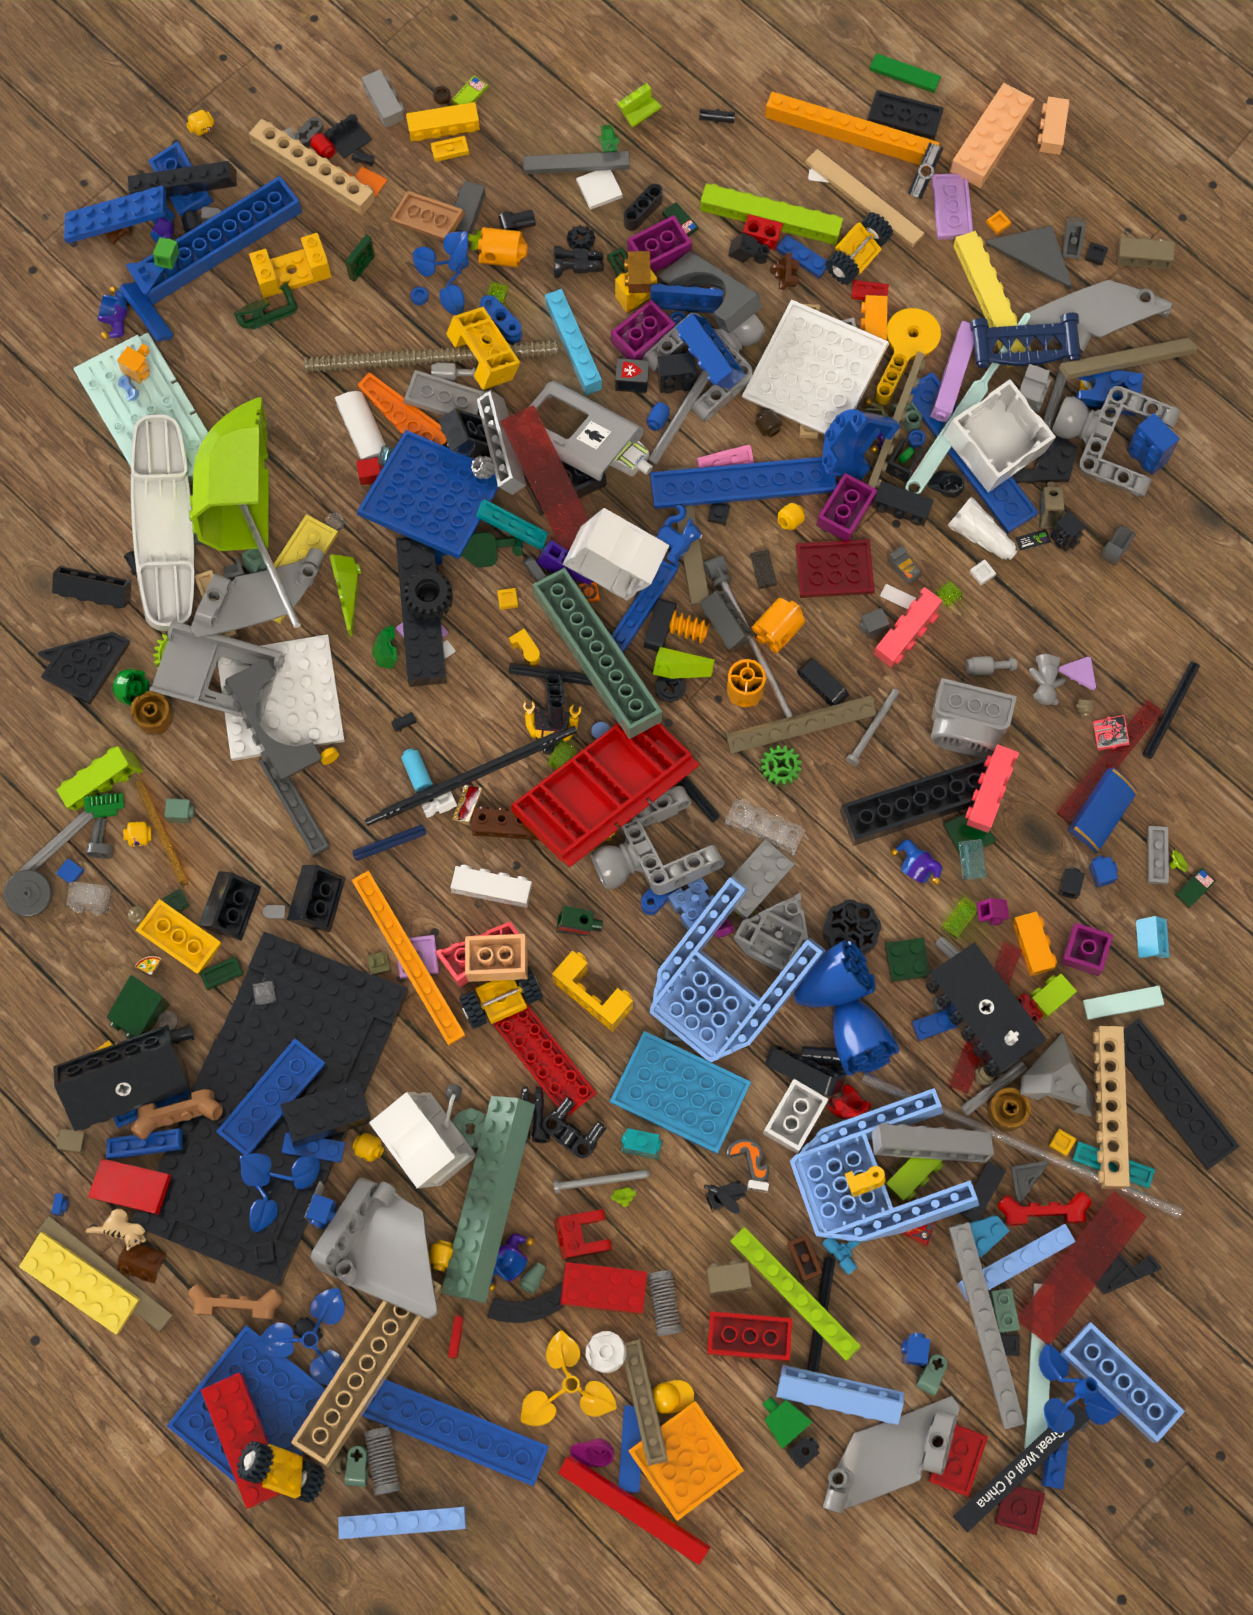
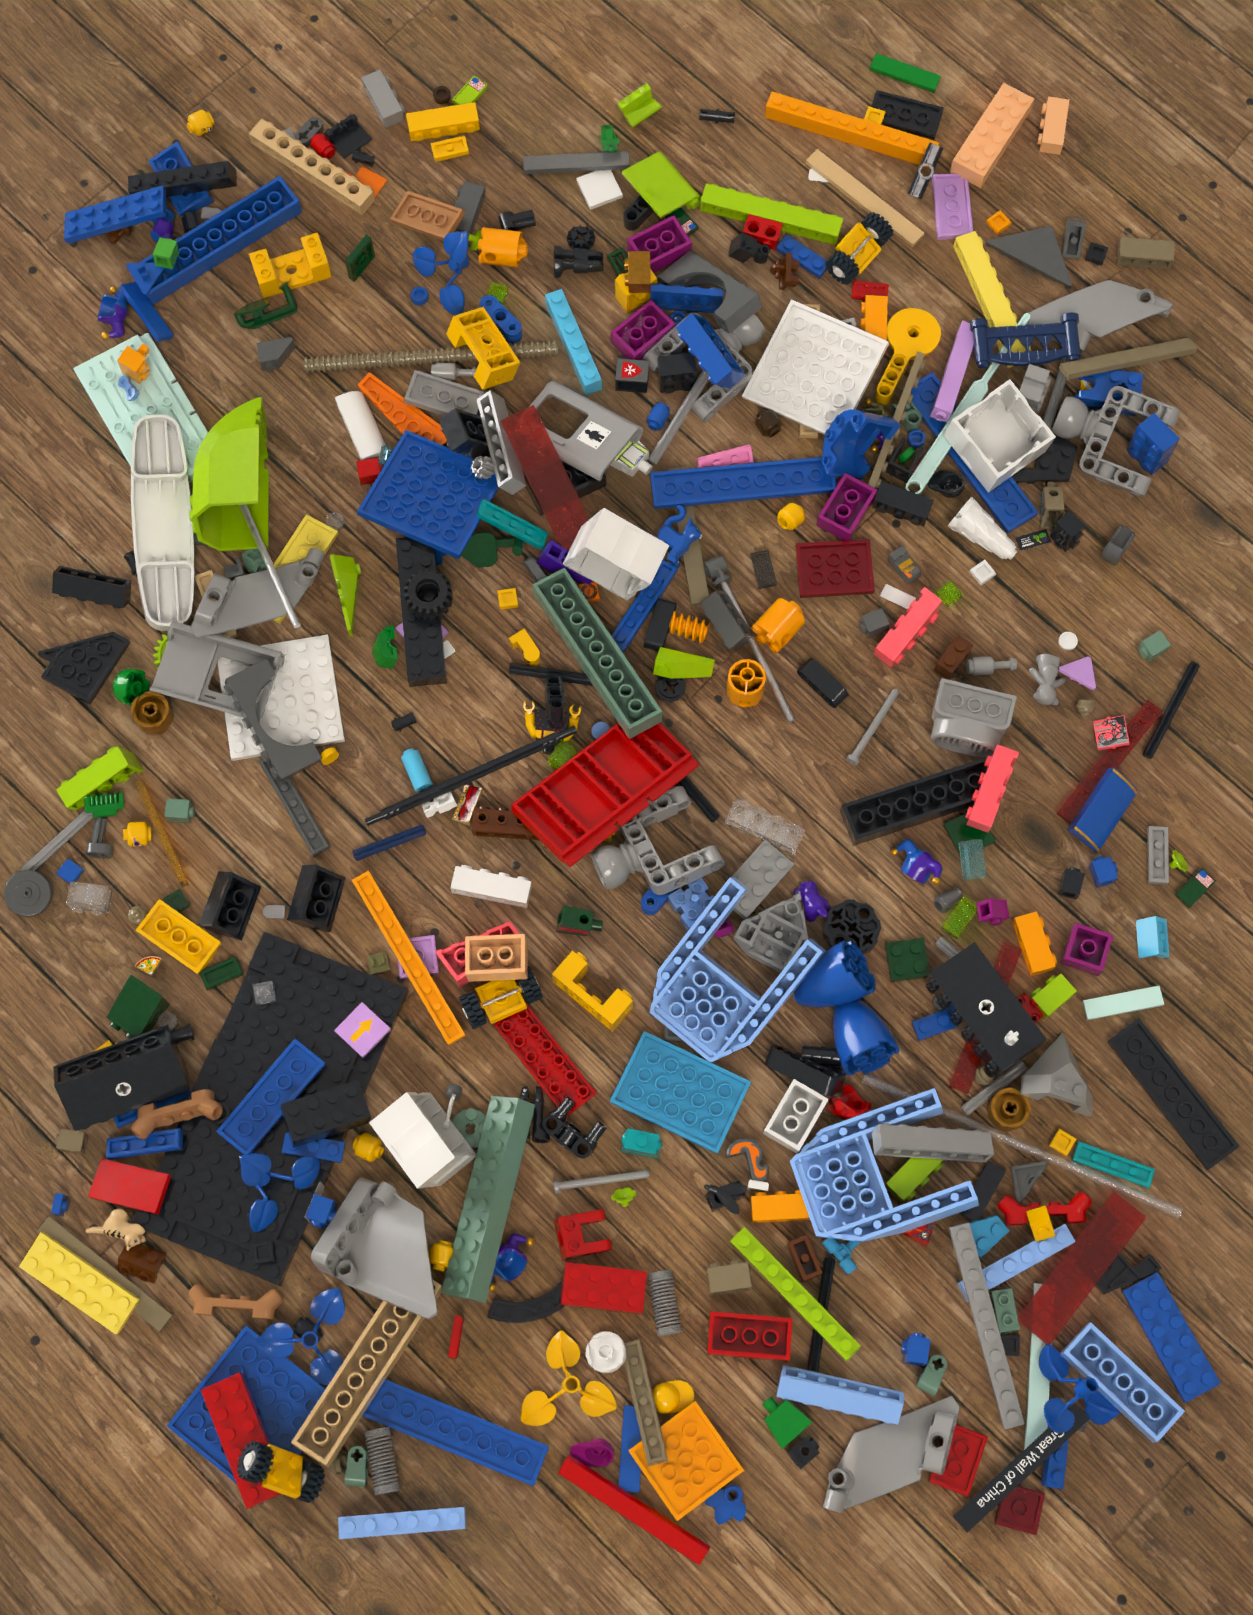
(274, 352): none -> dark grey slope
(362, 1030): none -> lavender tile
(531, 1280): sand green cone -> none
(661, 185): none -> lime door
(719, 513): black plate -> none
(727, 1507): none -> blue plate
(775, 760): bright green gear -> none
(778, 1207): none -> light orange brick
(800, 724): dark tan plate -> none
(813, 902): none -> dark purple animal
(865, 1181): yellow leg -> none
(874, 115): none -> yellow plate
(947, 900): none -> flat silver cone
(953, 657): none -> reddish brown brick
(1040, 1223): none -> yellow brick
(1068, 641): none -> white piece
(1115, 1037): tan brick -> none
(1154, 646): none -> sand green brick
(1171, 1337): none -> blue plate

